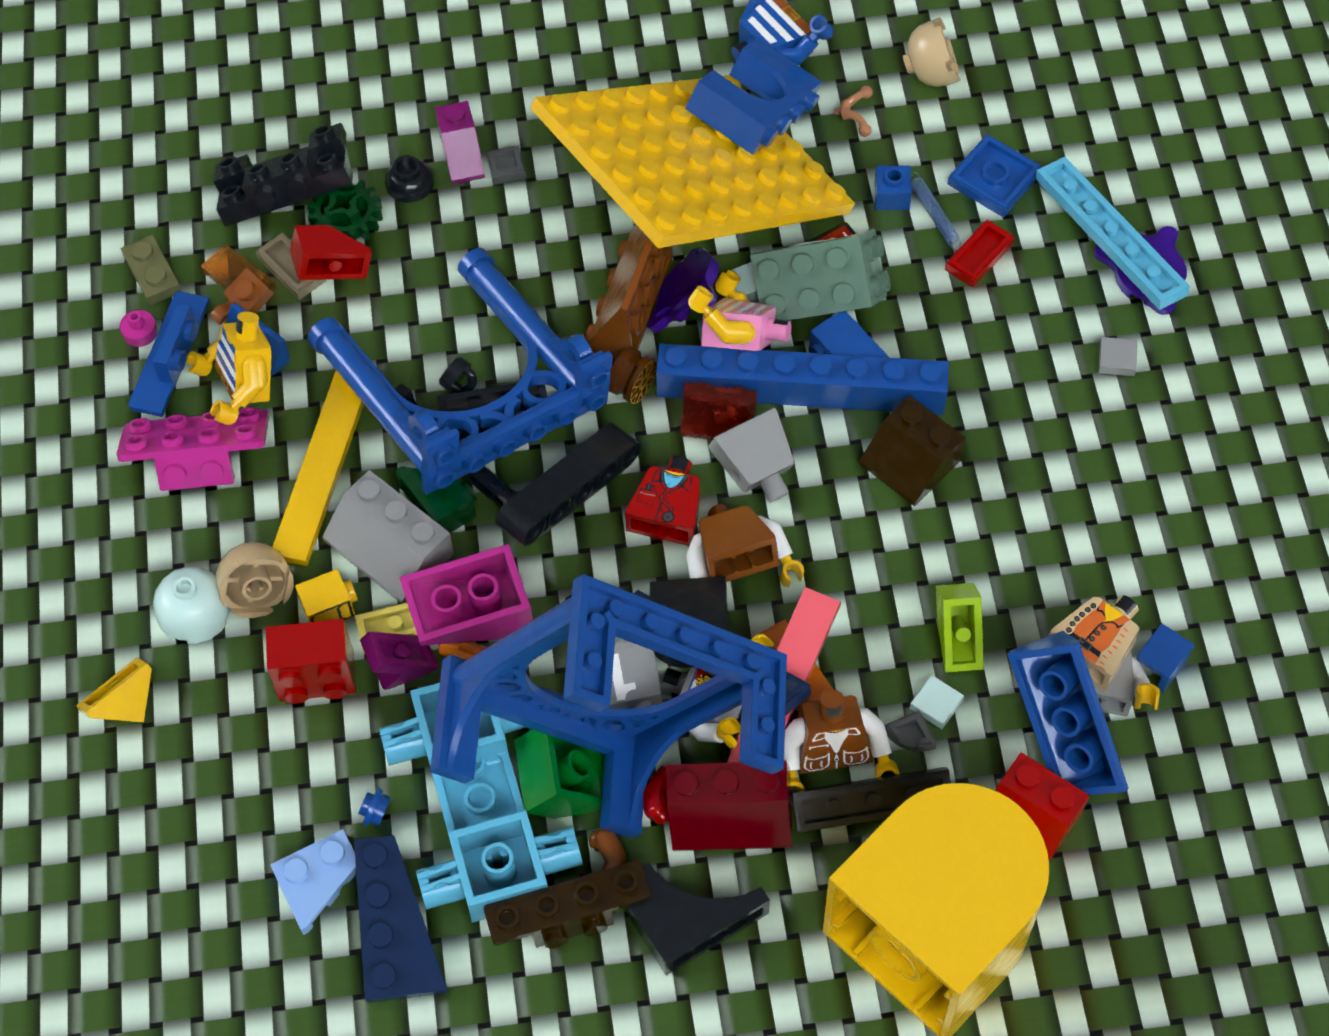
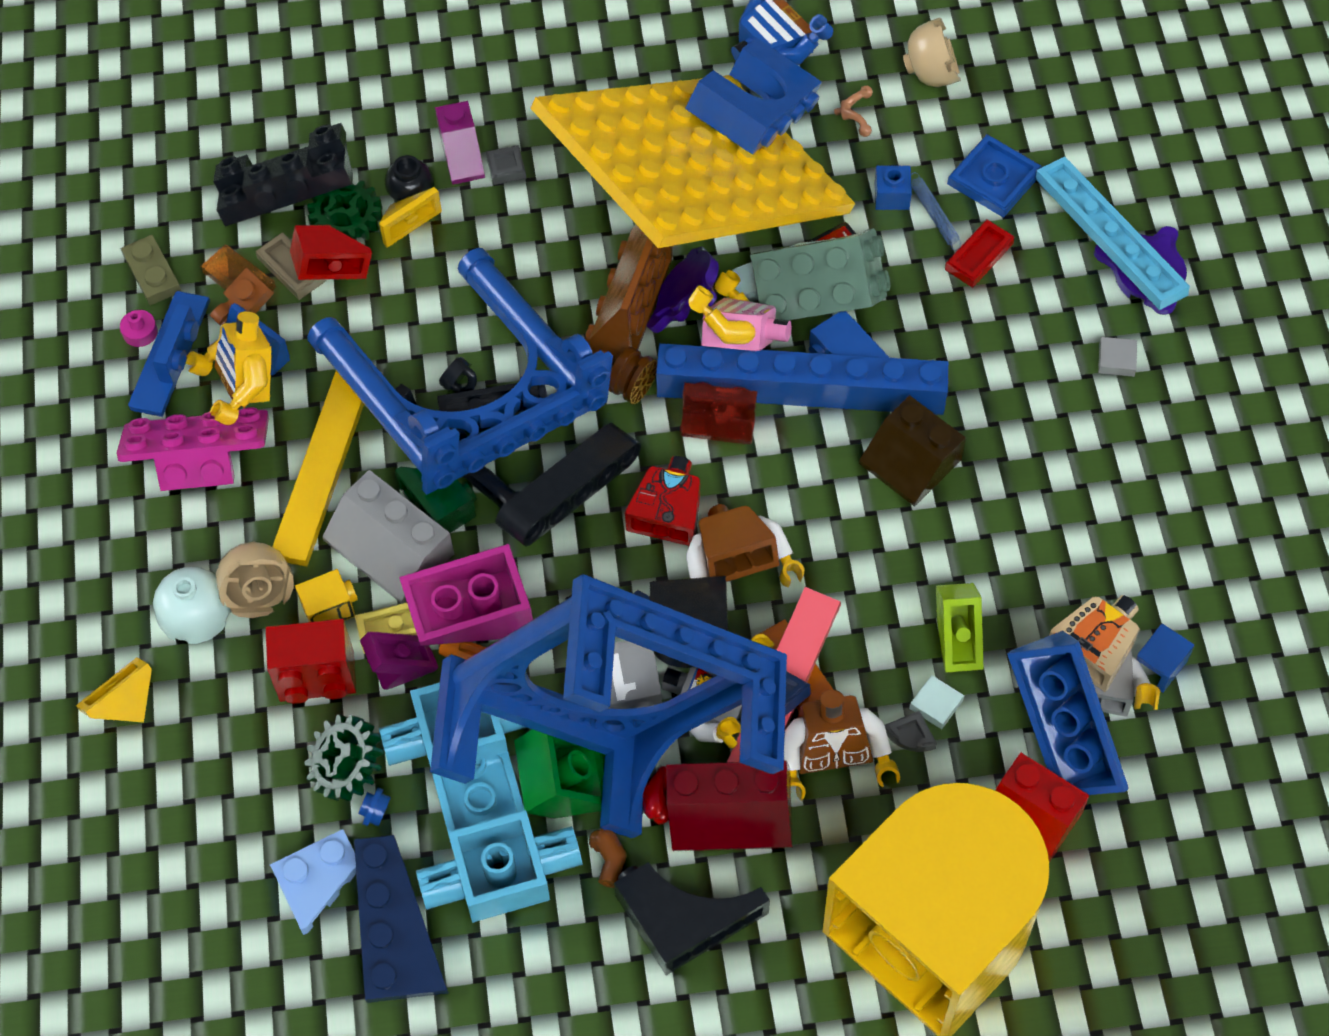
(344, 757): none -> dark green gear
(408, 215): none -> yellow slope
(568, 908): dark brown bracket -> none
(756, 454): light grey torso -> none
(860, 799): black tile -> none

